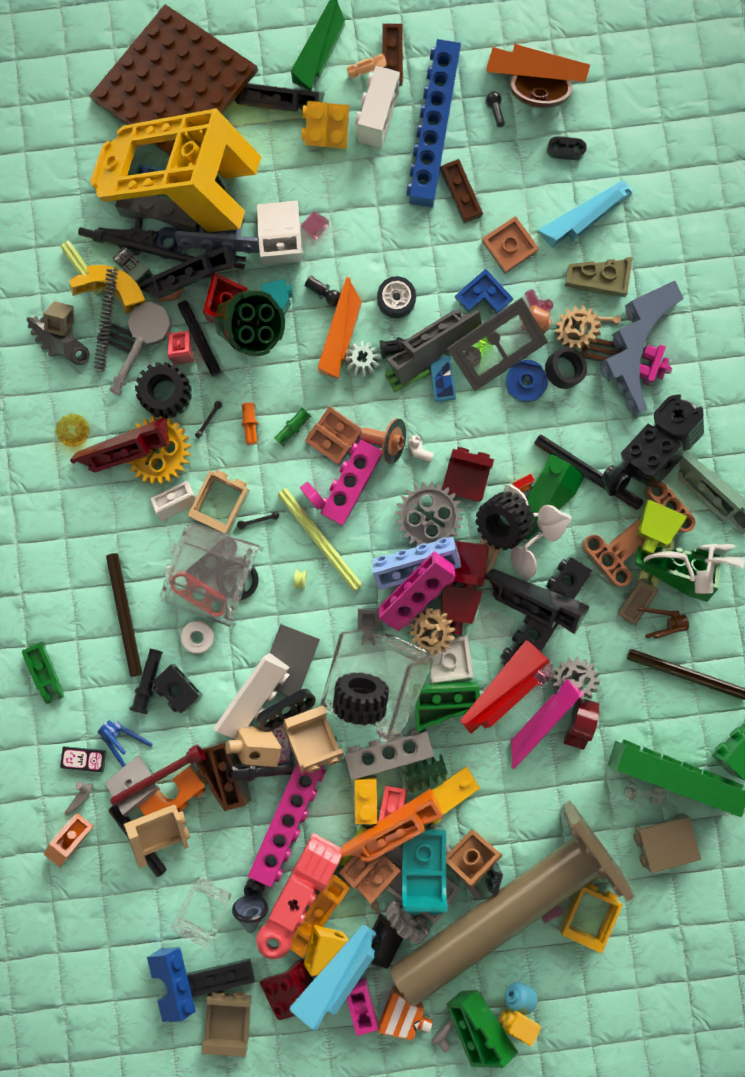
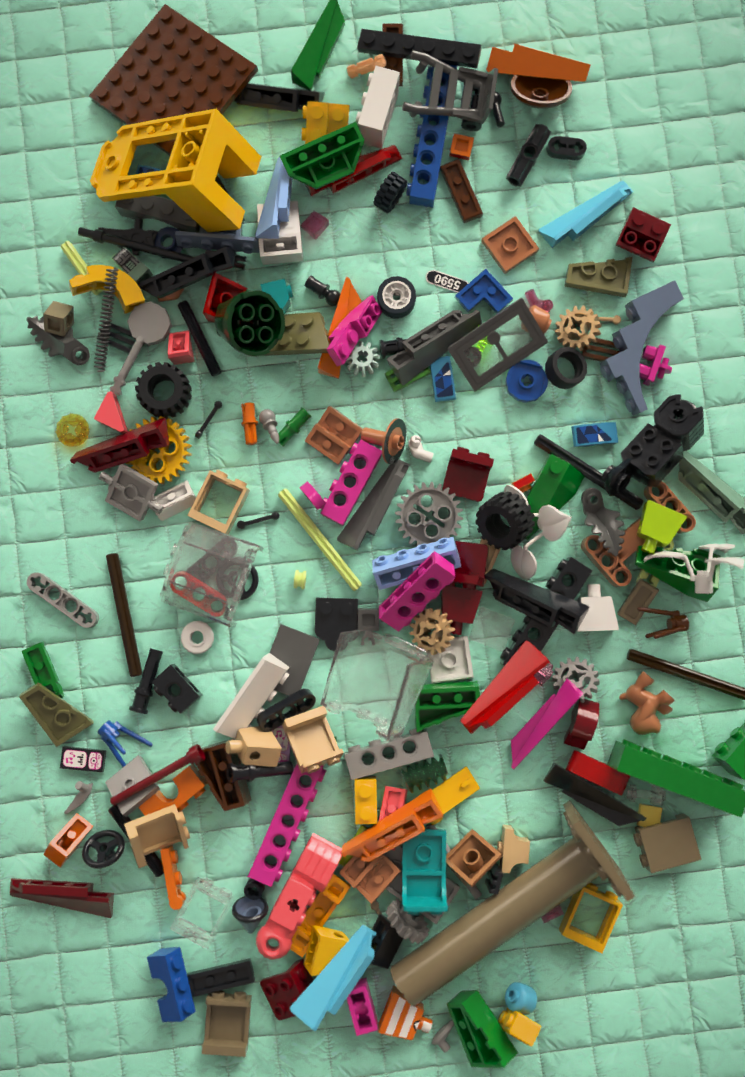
(54, 714): none -> olive wing
(61, 602): none -> light grey beam
(64, 894): none -> dark red wedge
(105, 851): none -> black piece
(111, 414): none -> coral slope
(131, 492): none -> light grey plate
(172, 877): none -> orange plate
(269, 423): none -> light grey bar
(276, 205): none -> light blue wedge
(302, 335): none -> olive wing
(326, 157): none -> green wedge
(334, 617): none -> black plate
(352, 328): none -> dark pink slope
(360, 698): black tyre -> none
(366, 166): none -> red wedge
(374, 507): none -> dark grey wedge
(390, 192): none -> black bush
(401, 46): none -> black plate
(445, 281): none -> black sticker
(461, 146): none -> orange plate
(481, 104): none -> dark grey hand
(513, 849): none -> tan brick
(534, 146): none -> black piece
(592, 796): none -> black wedge
(594, 434): none -> slope
(597, 772): none -> red beam
(601, 611): none -> white torso
(602, 520): none -> dark grey plant
(643, 234): none -> dark red slope
(645, 719): none -> nougat animal
(652, 814): none -> light yellow tile

